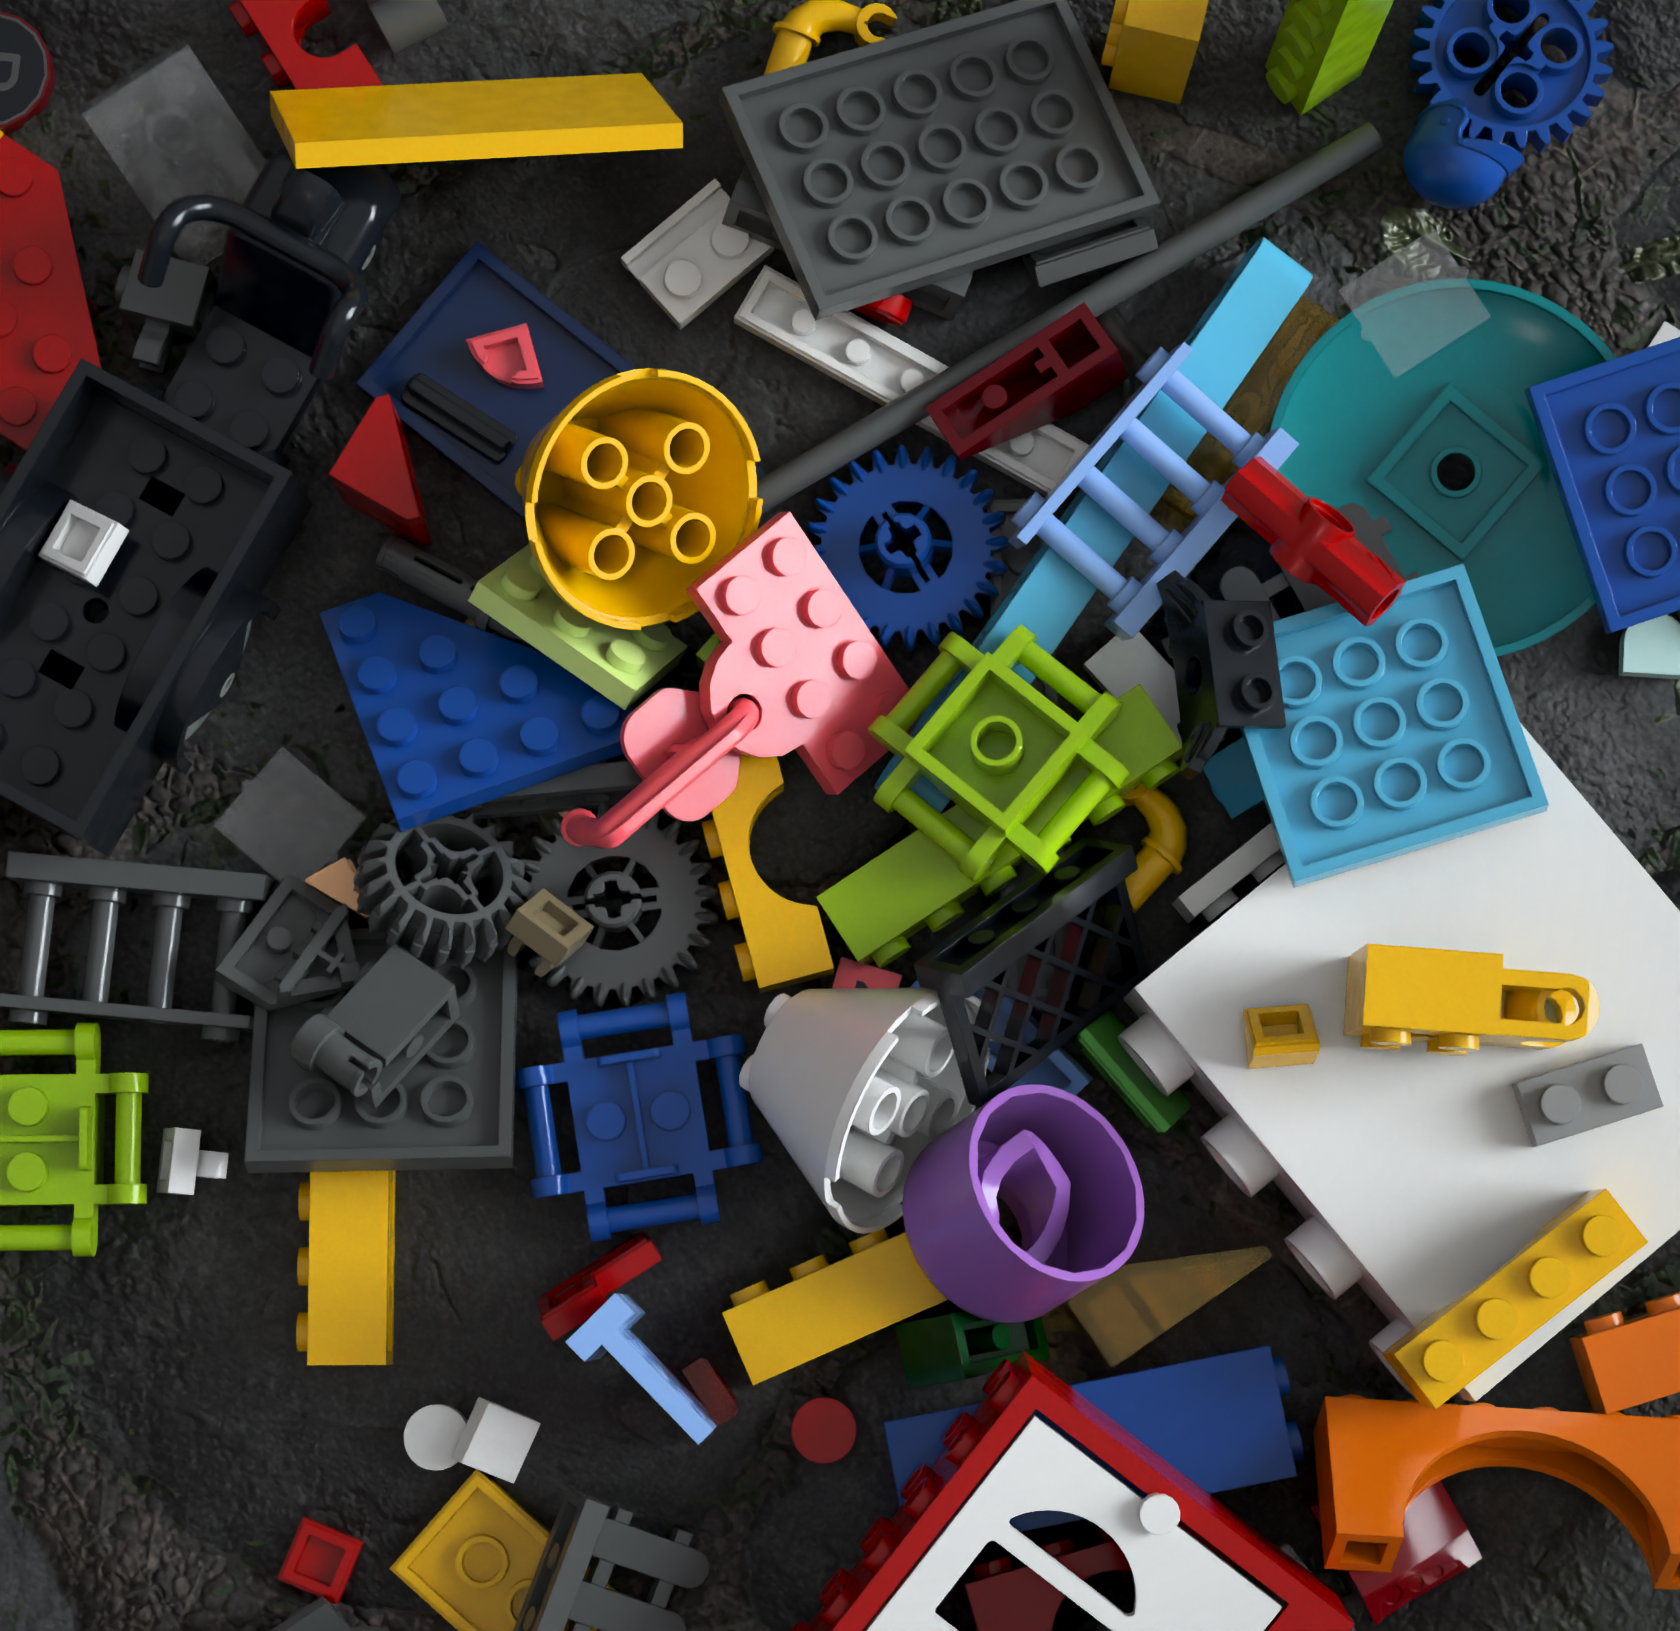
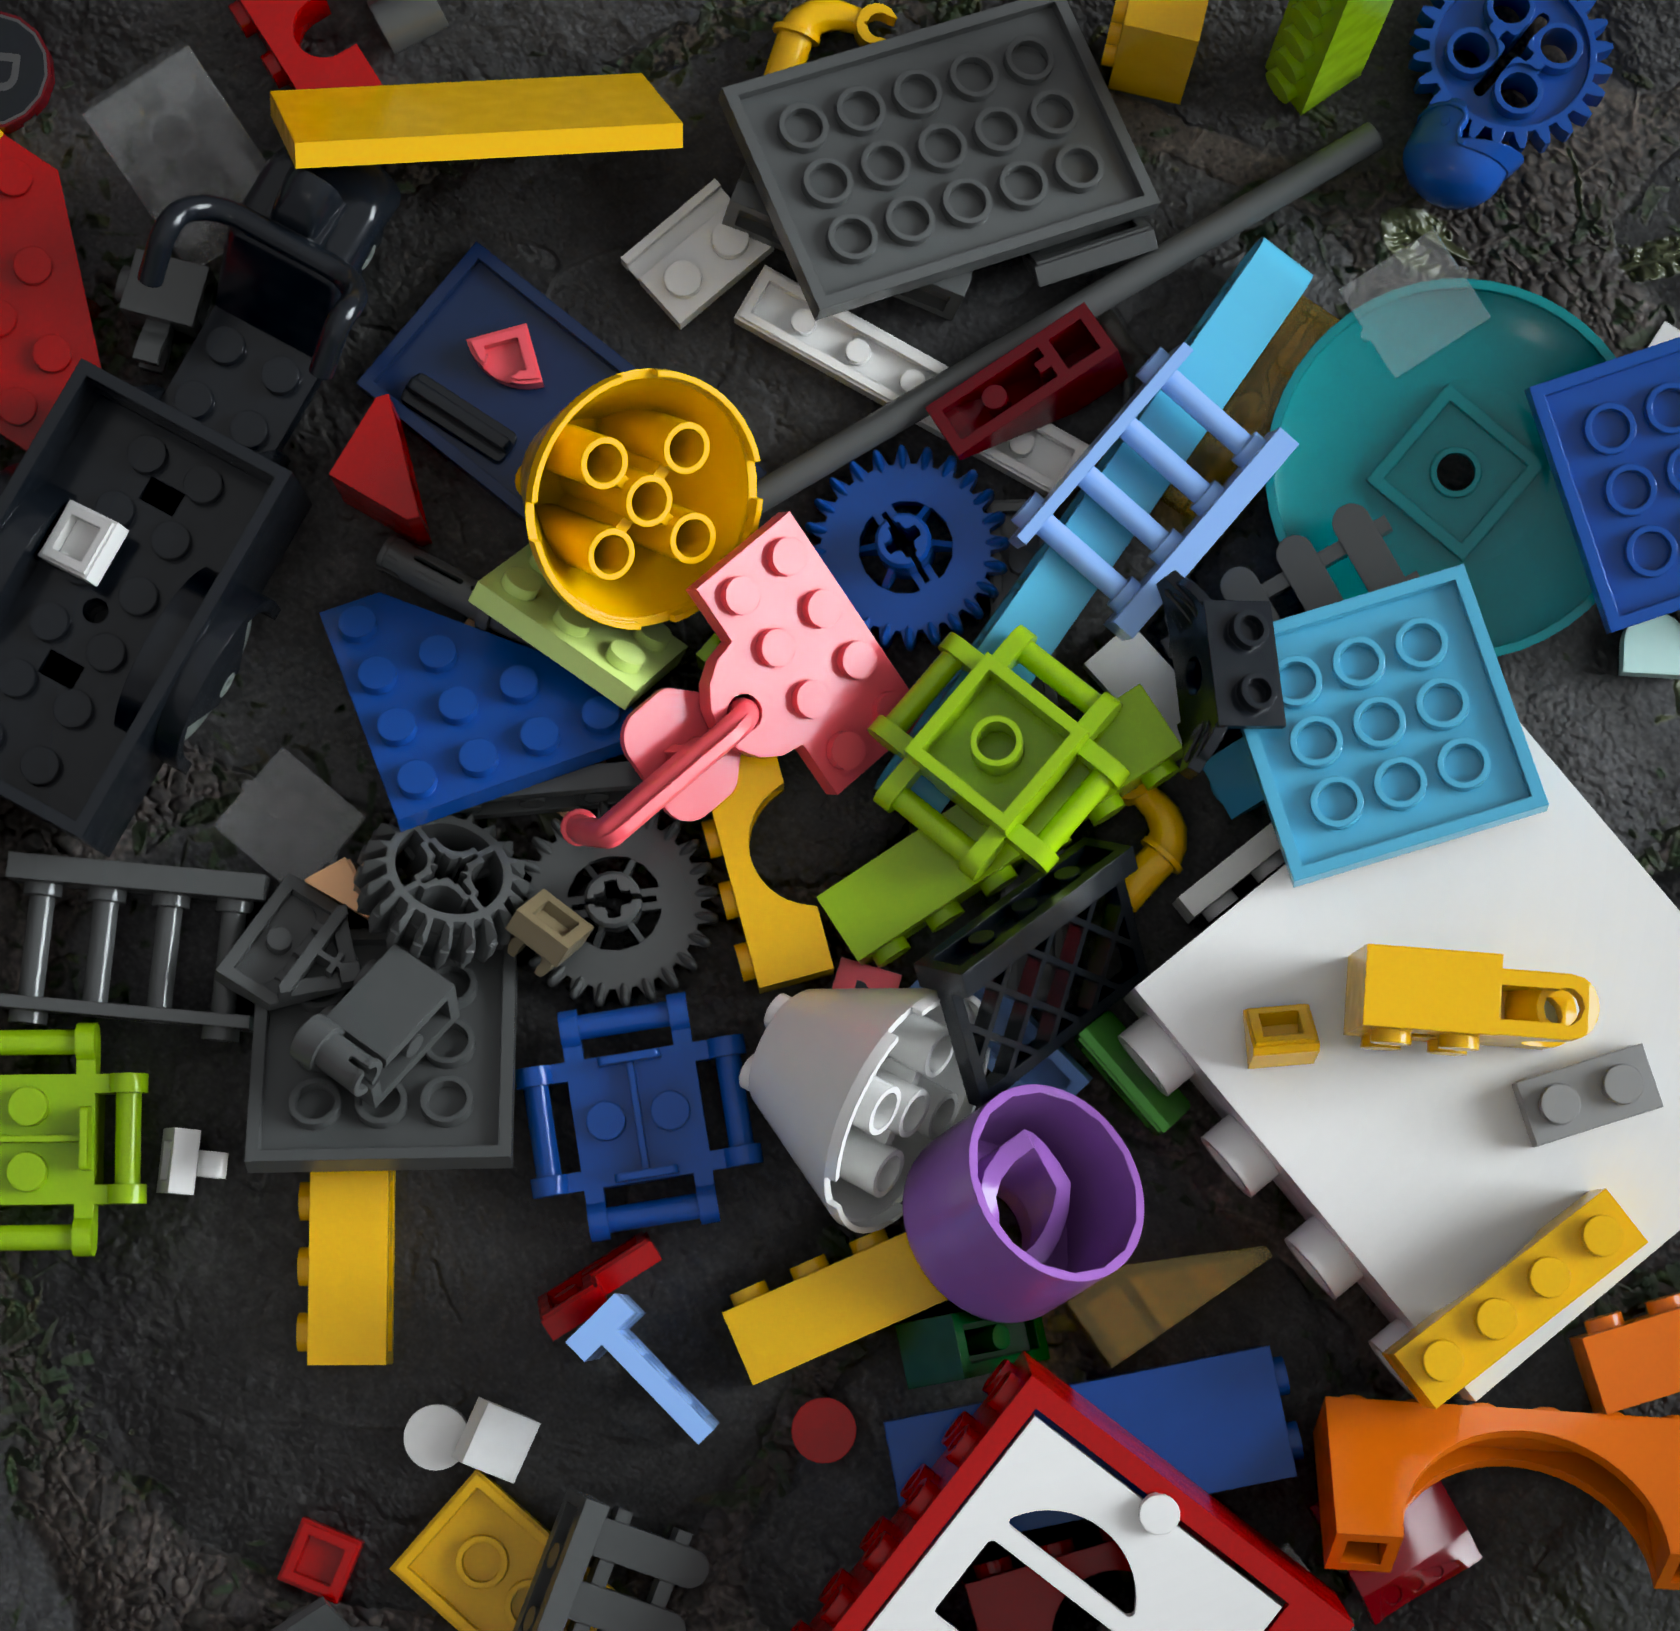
(712, 1390): clear red tile -> none
(890, 310): red tile -> none
(1312, 541): red piece -> none

